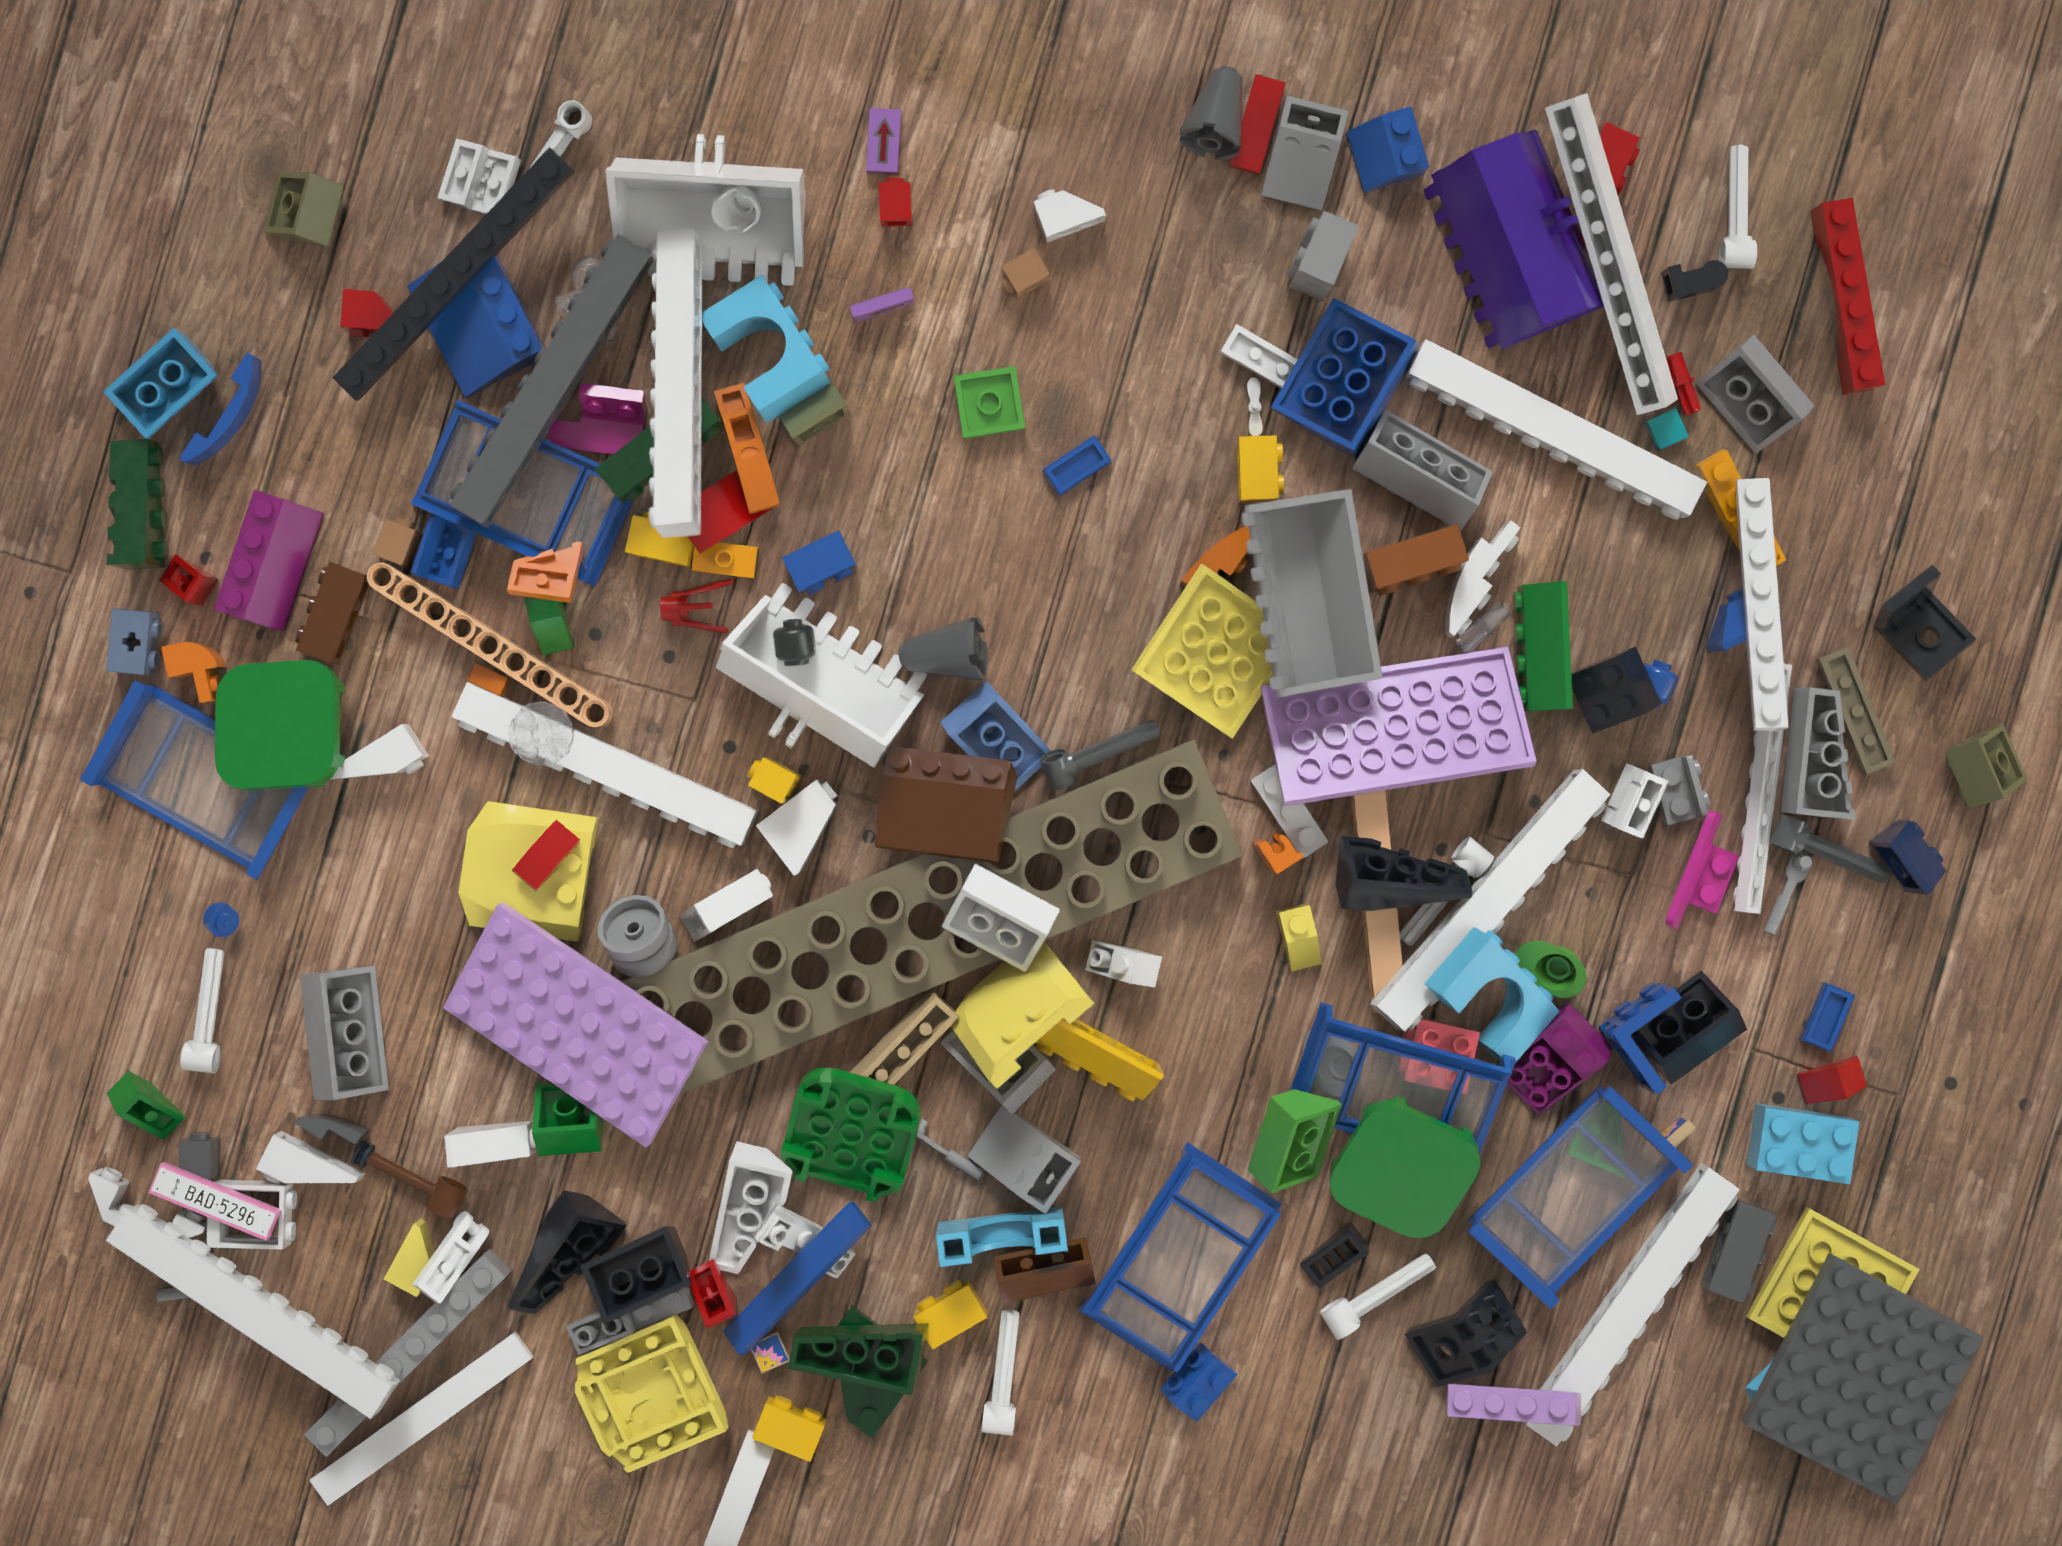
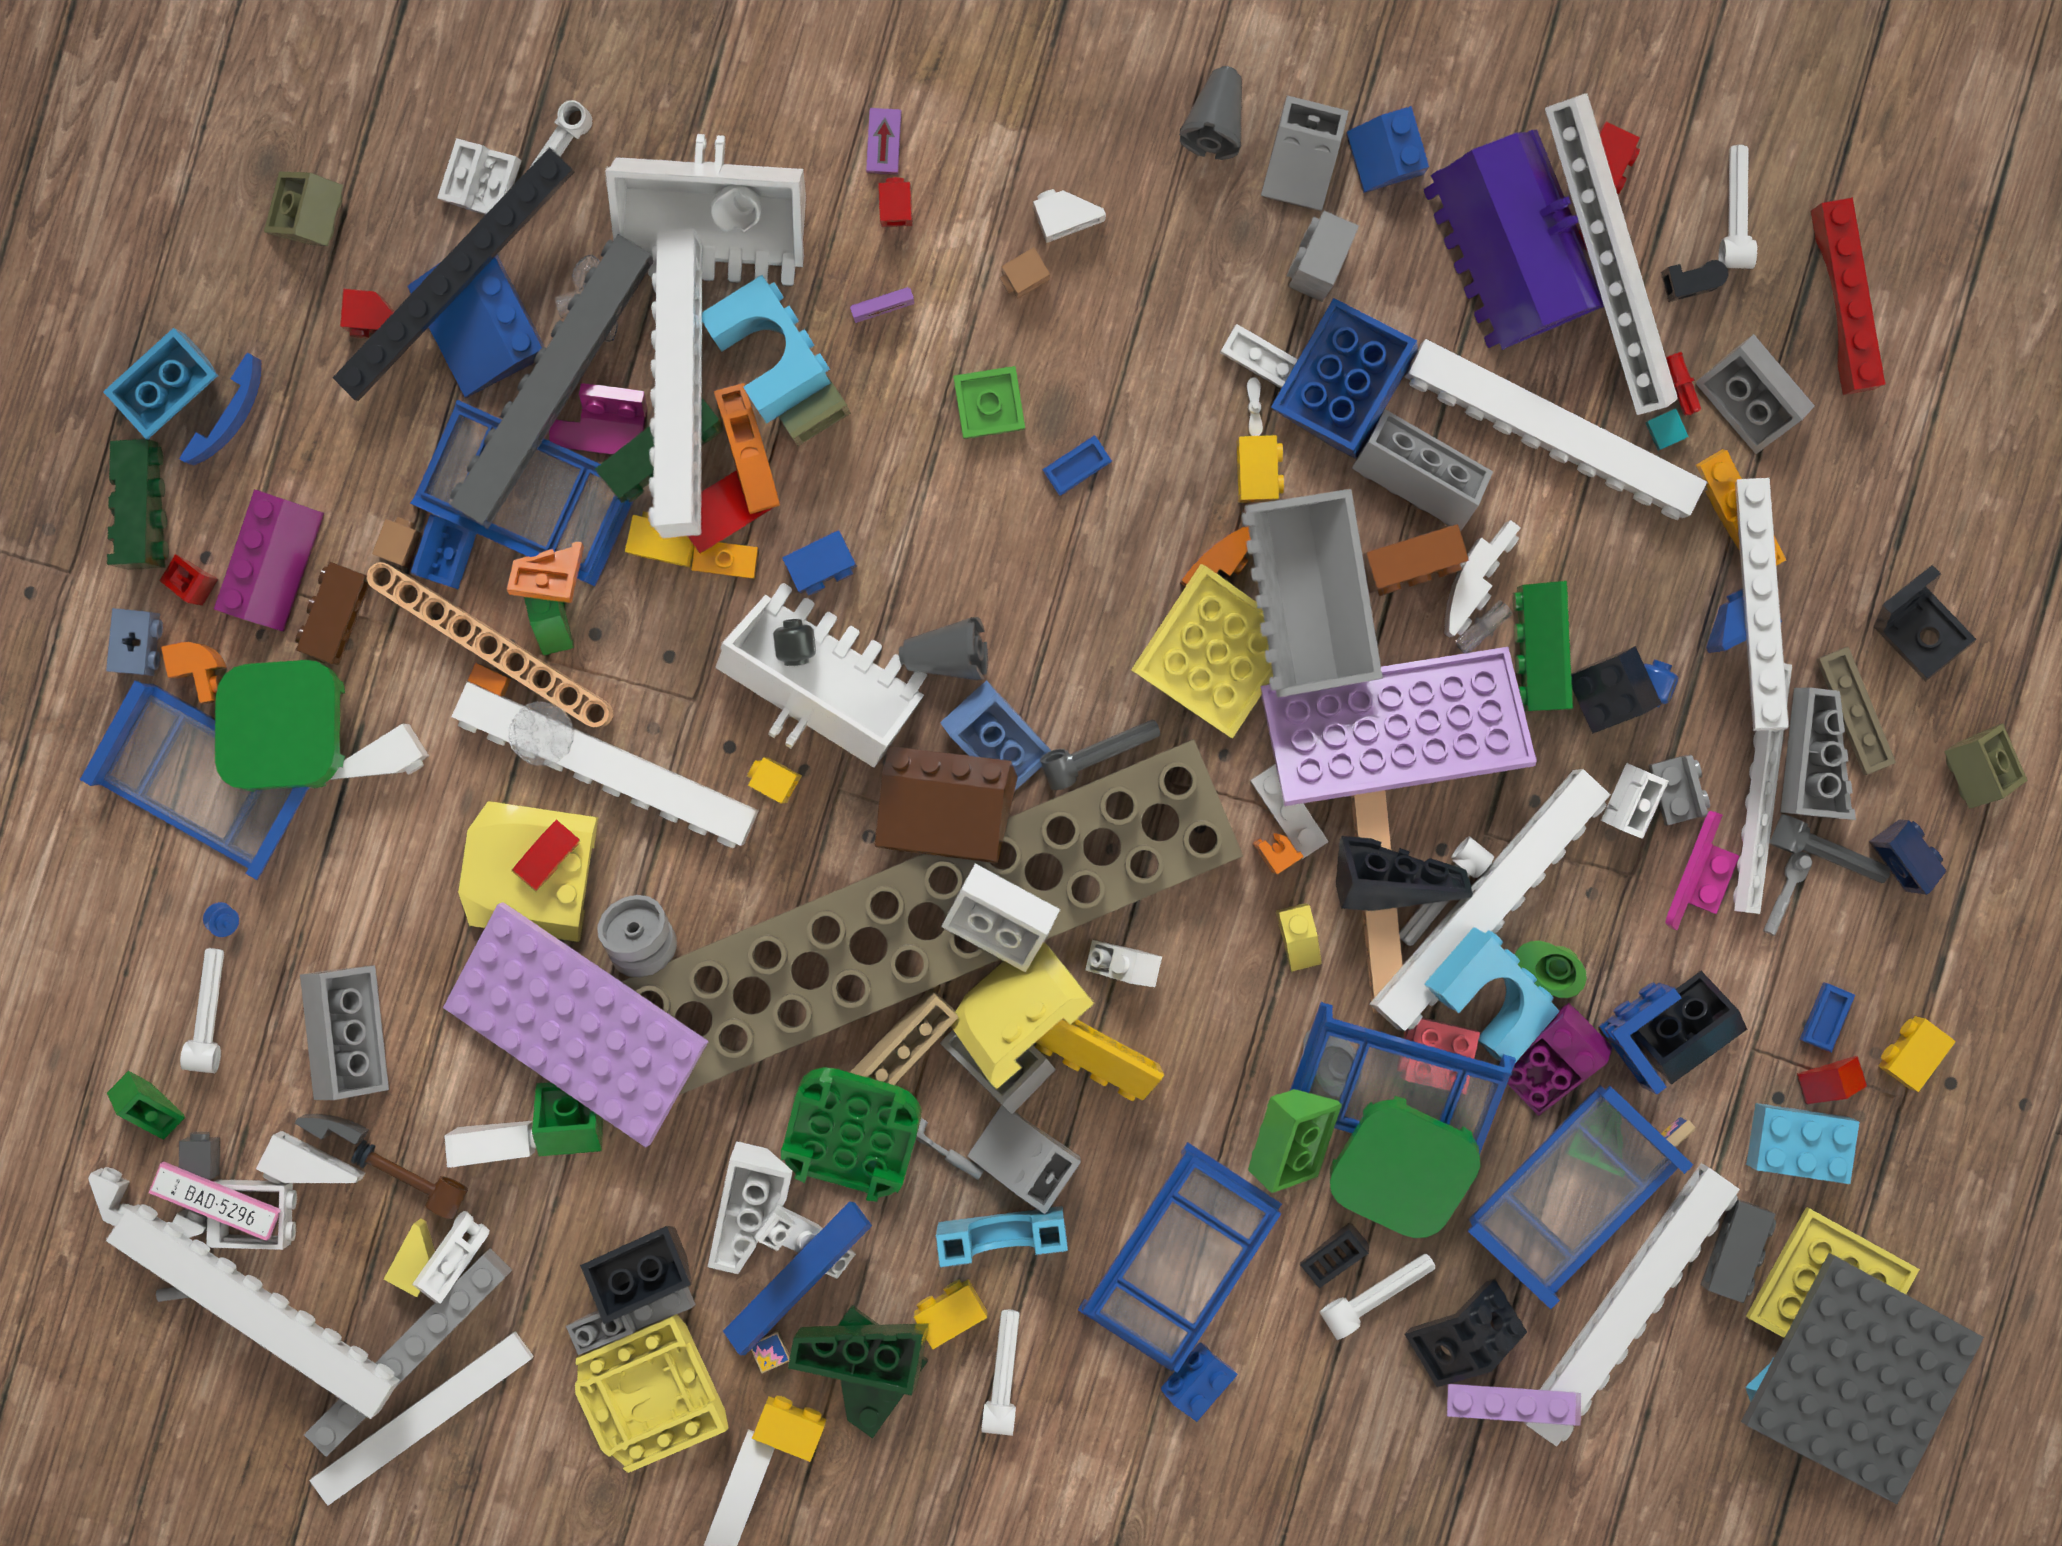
(569, 1237): black wedge -> none
(674, 607): red plant -> none
(712, 1294): red slope -> none
(726, 904): white slope -> none
(799, 824): white slope -> none
(1032, 1275): reddish brown brick -> none
(1258, 123): red tile -> none
(1916, 1053): none -> yellow brick

